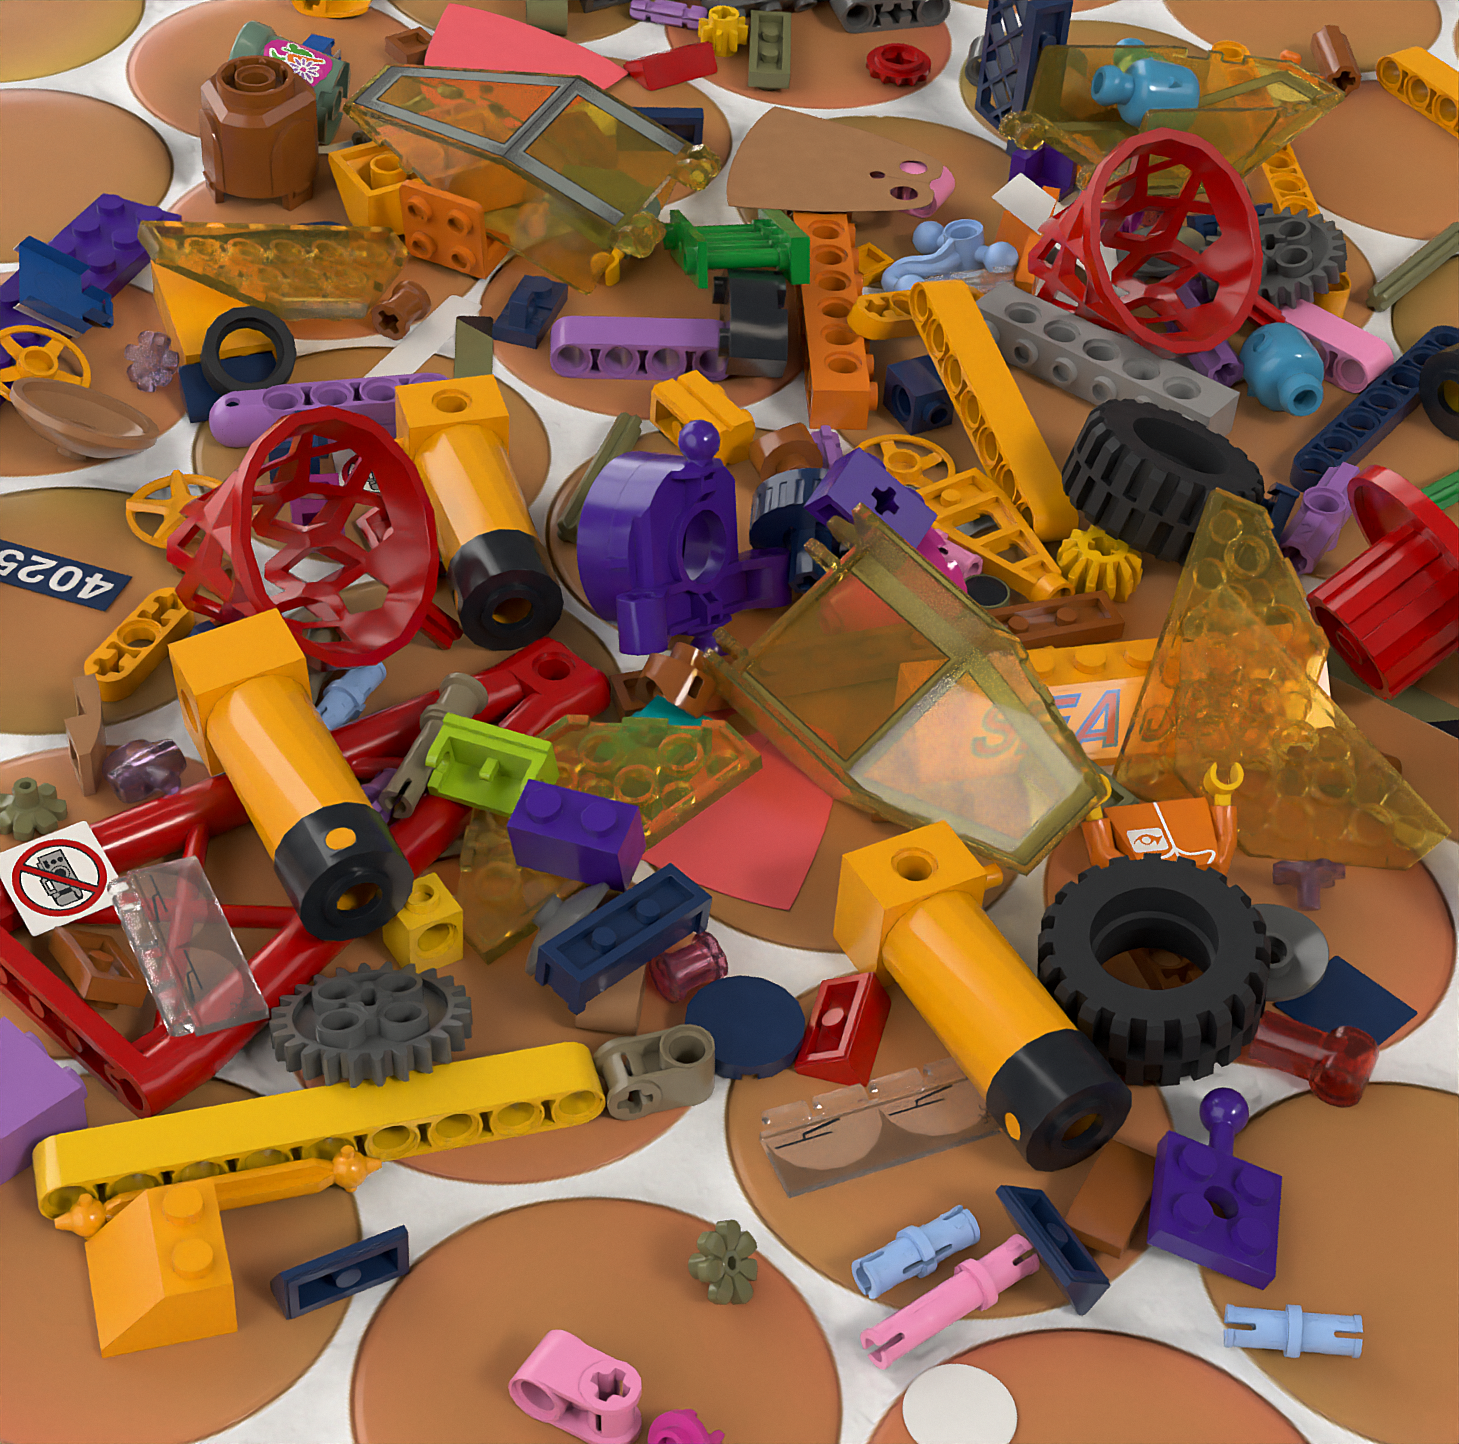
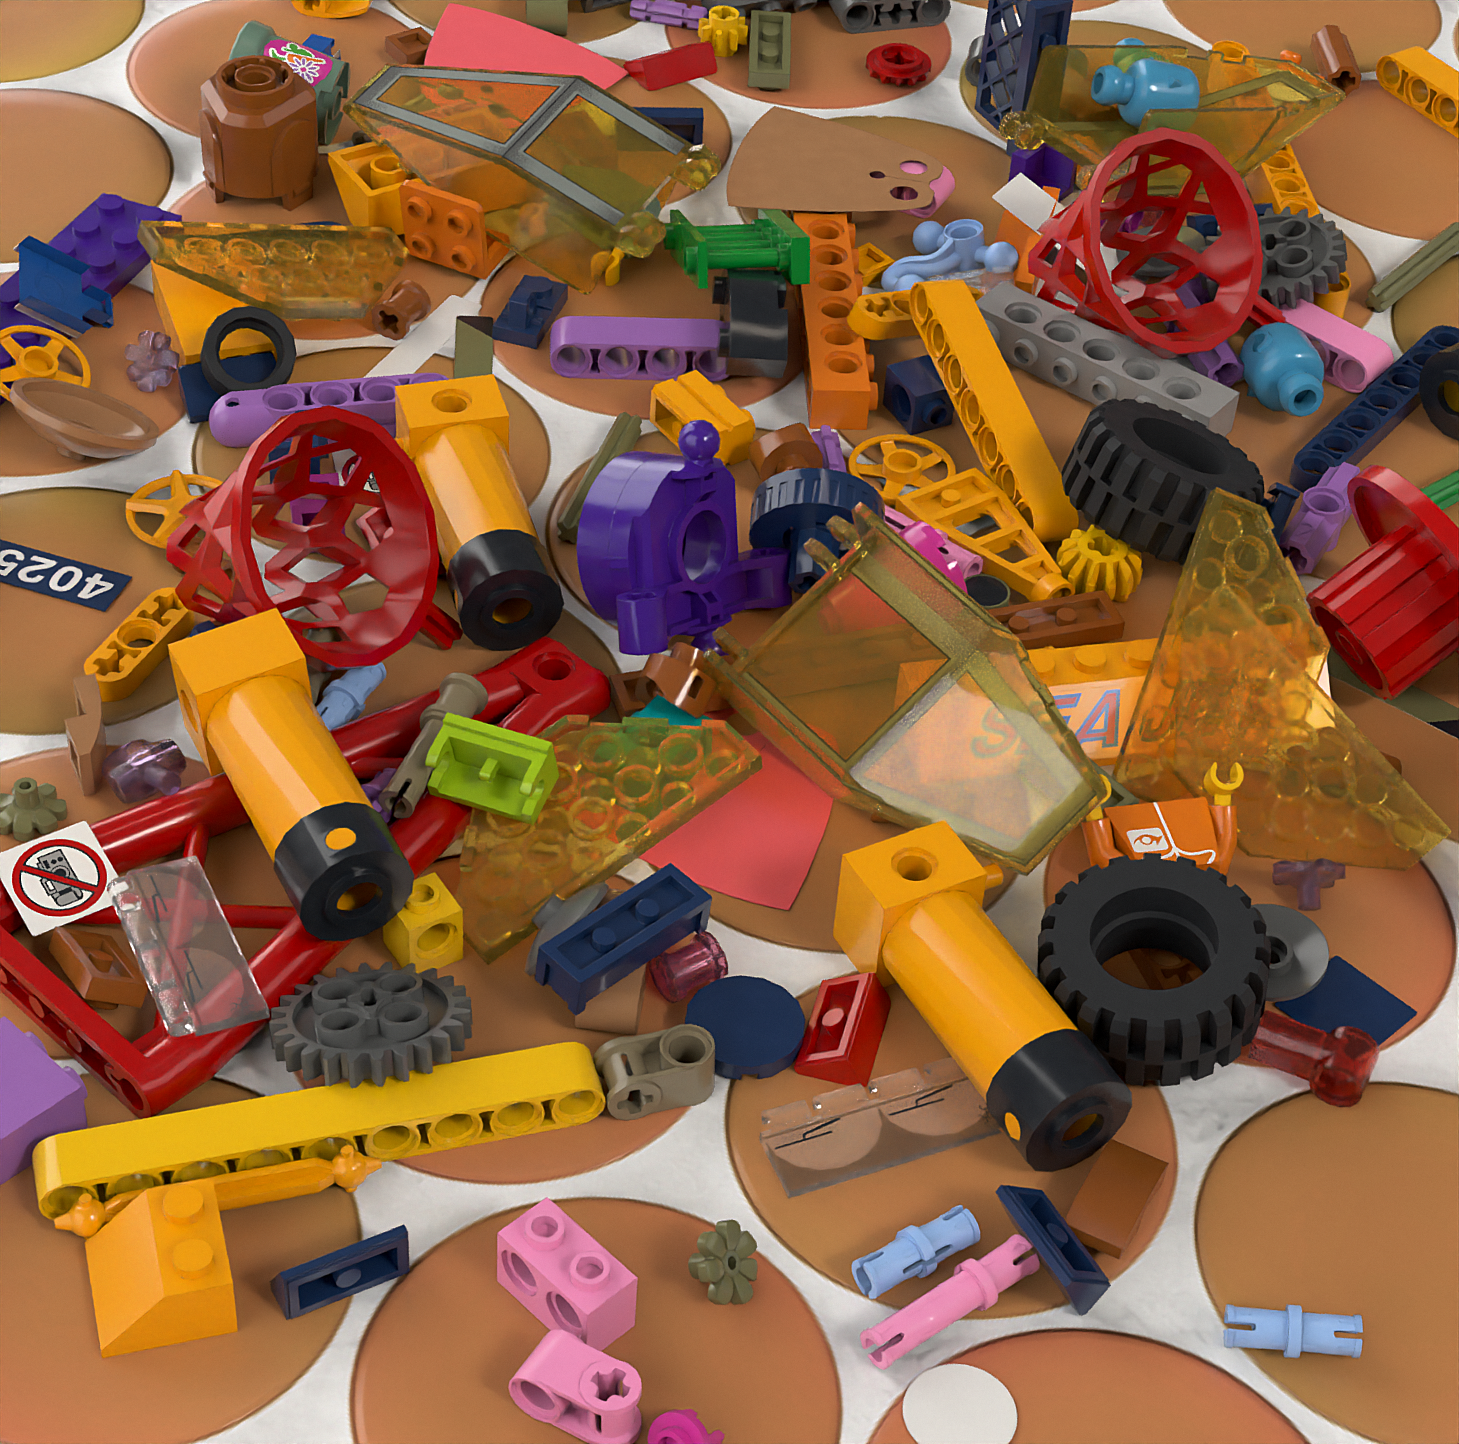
(566, 1276): none -> bright pink brick
(576, 835): dark purple brick -> none
(864, 479): dark purple brick -> none
(1248, 1195): dark purple plate -> none

